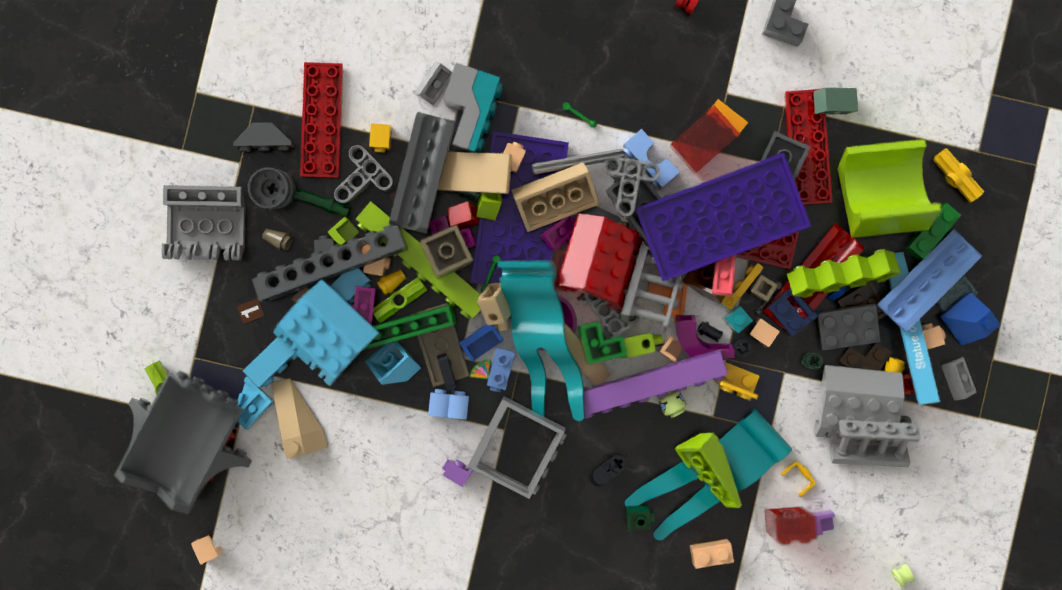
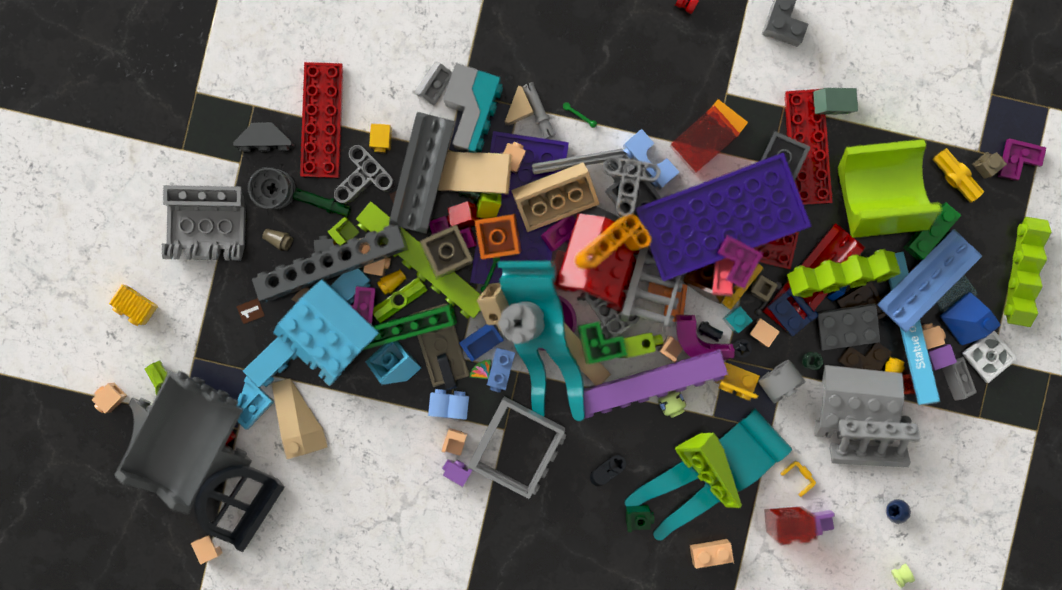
(108, 398): none -> light nougat brick
(133, 305): none -> yellow brick
(254, 513): none -> black window
(454, 441): none -> light nougat panel
(498, 236): none -> orange brick
(519, 108): none -> tan slope
(521, 322): none -> light grey brick
(542, 118): none -> light grey pin
(608, 243): none -> light orange beam
(744, 258): none -> magenta plate
(781, 381): none -> light grey brick
(898, 511): none -> dark blue piece
(941, 356): none -> medium lavender panel
(989, 164): none -> dark tan brick
(989, 356): none -> white piece
(1016, 154): none -> magenta plate
(1025, 274): none -> lime brick

